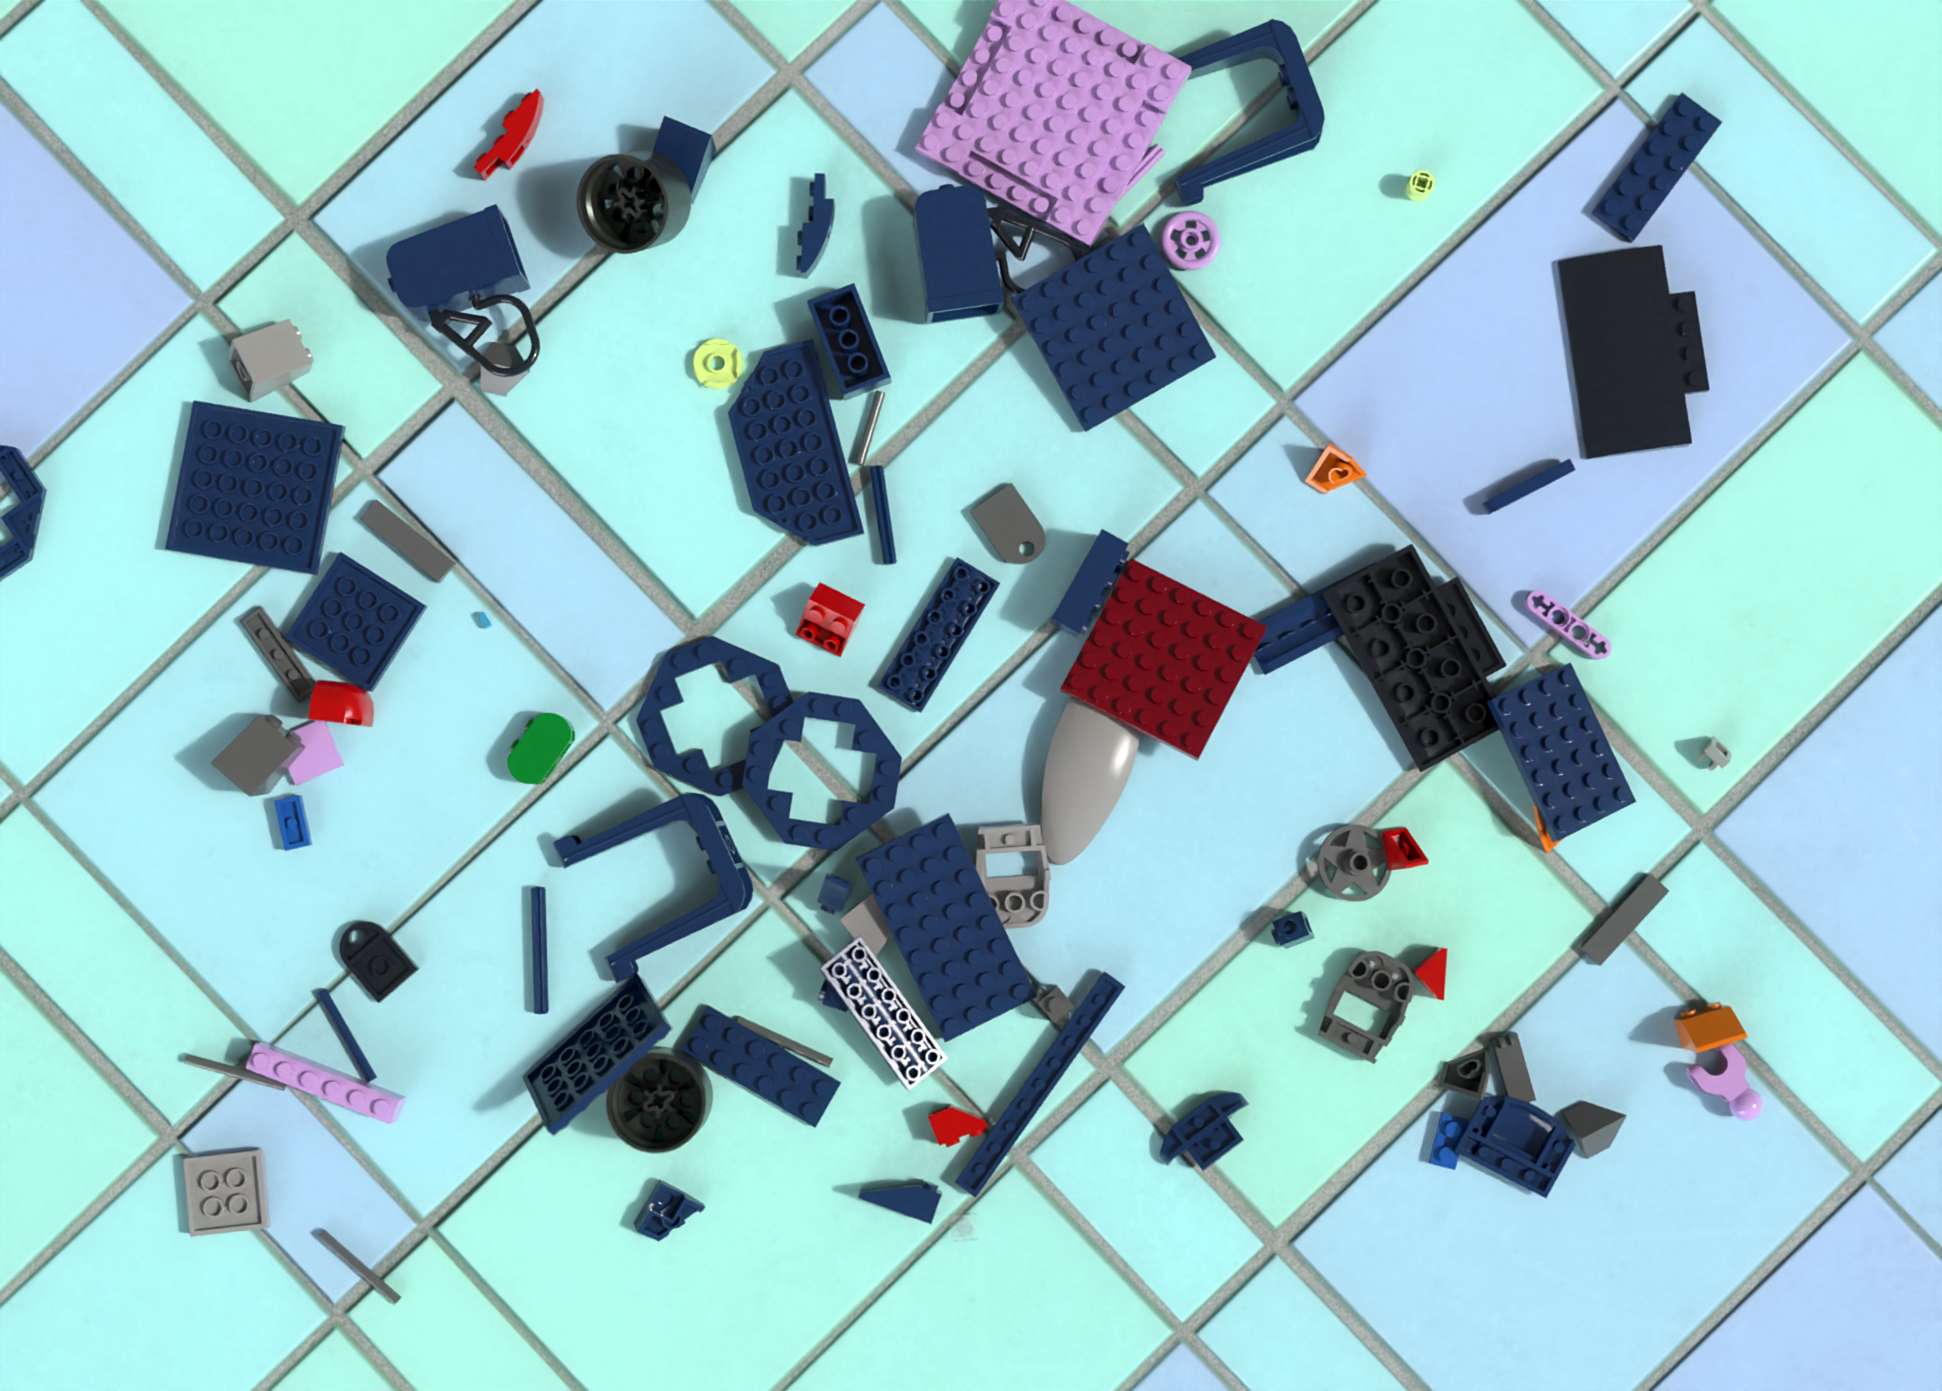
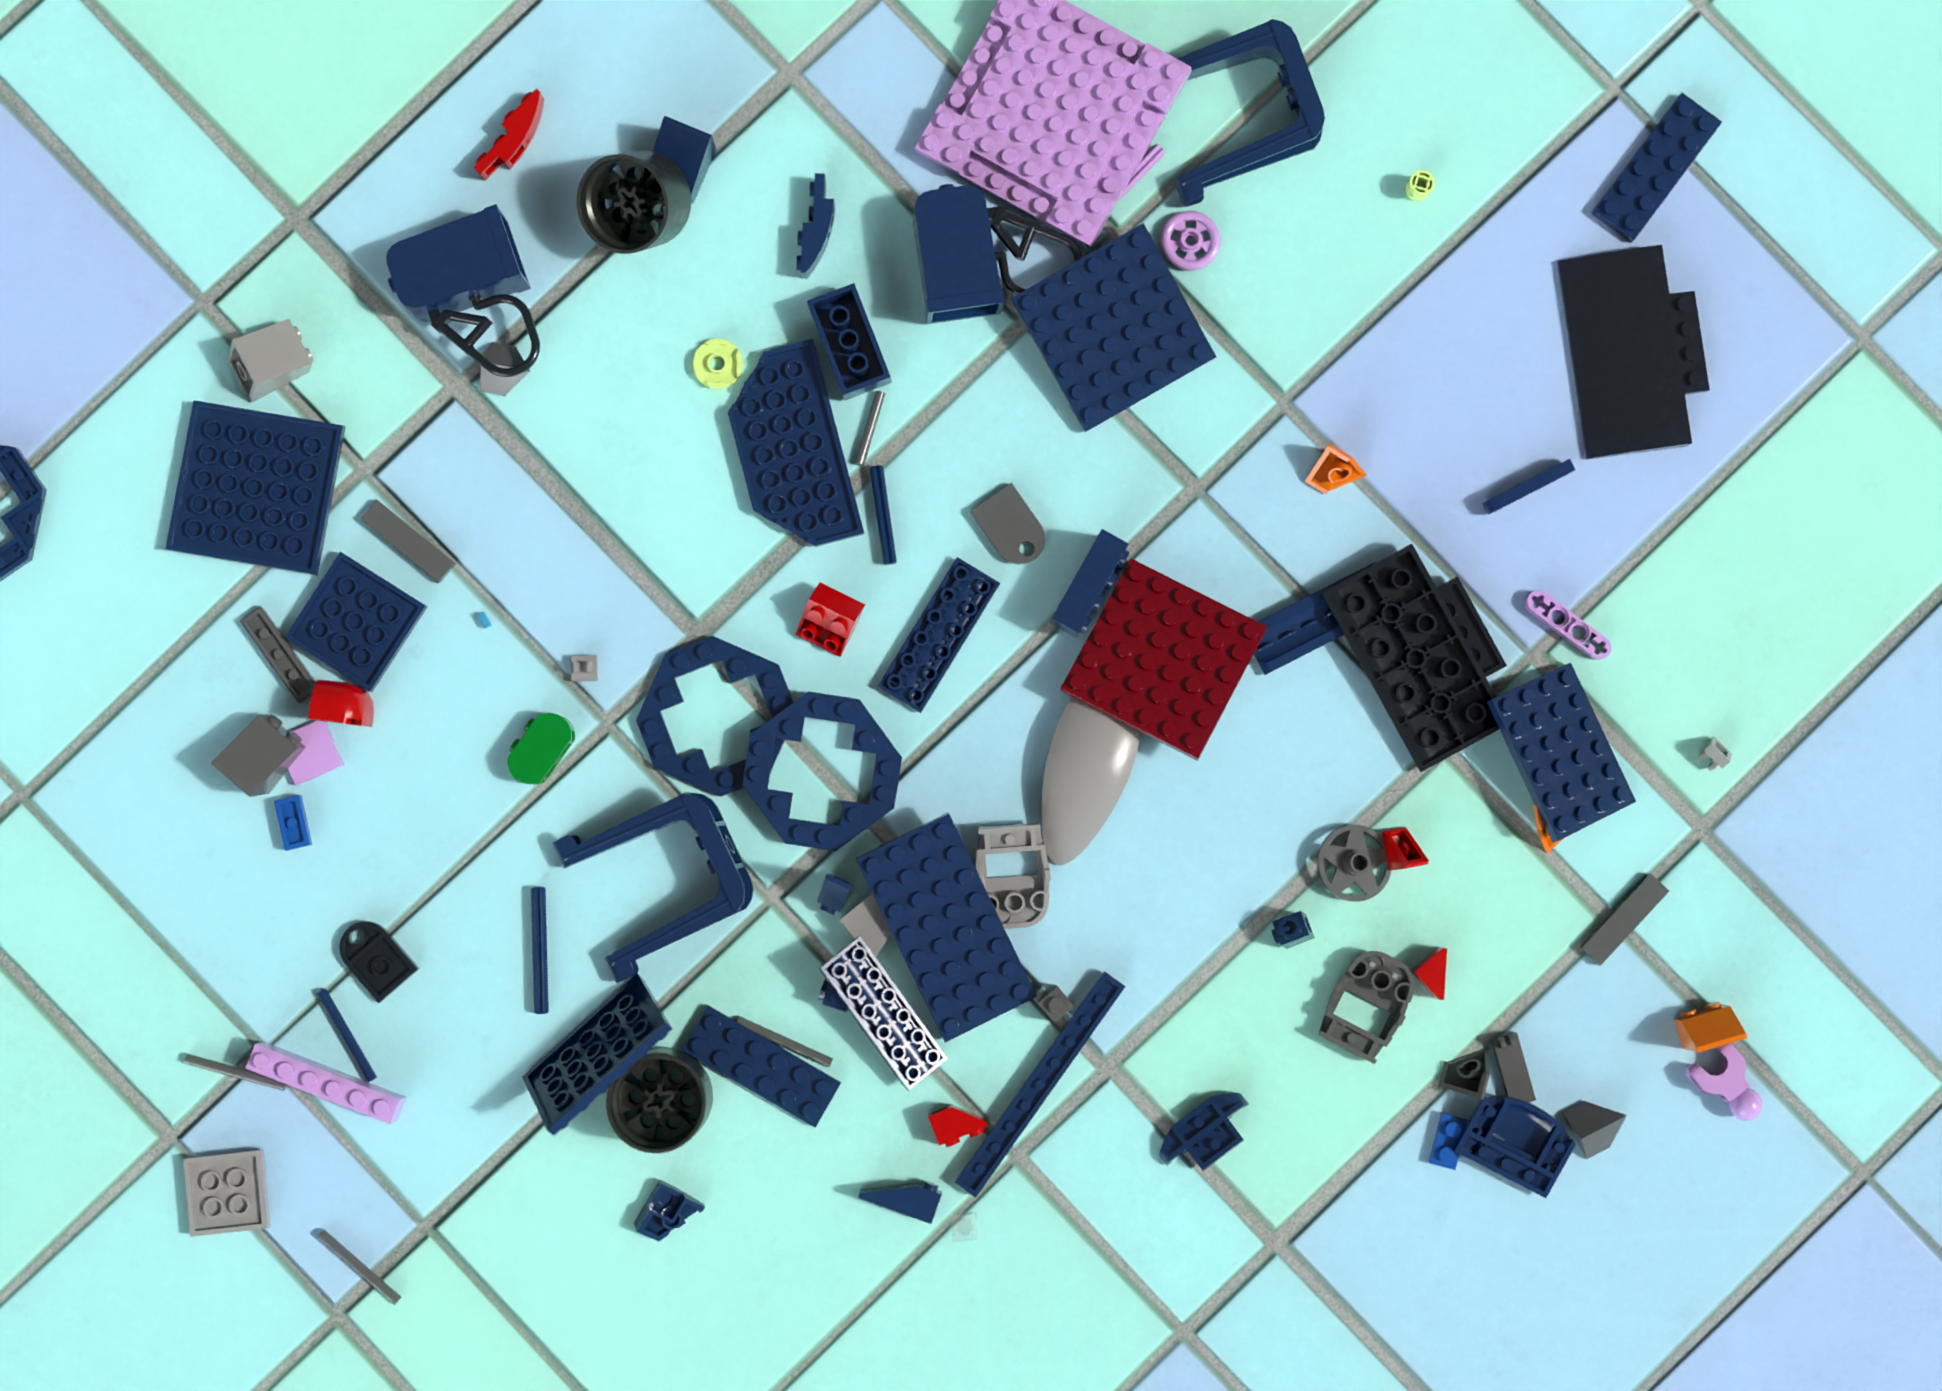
(584, 668): none -> light grey tile

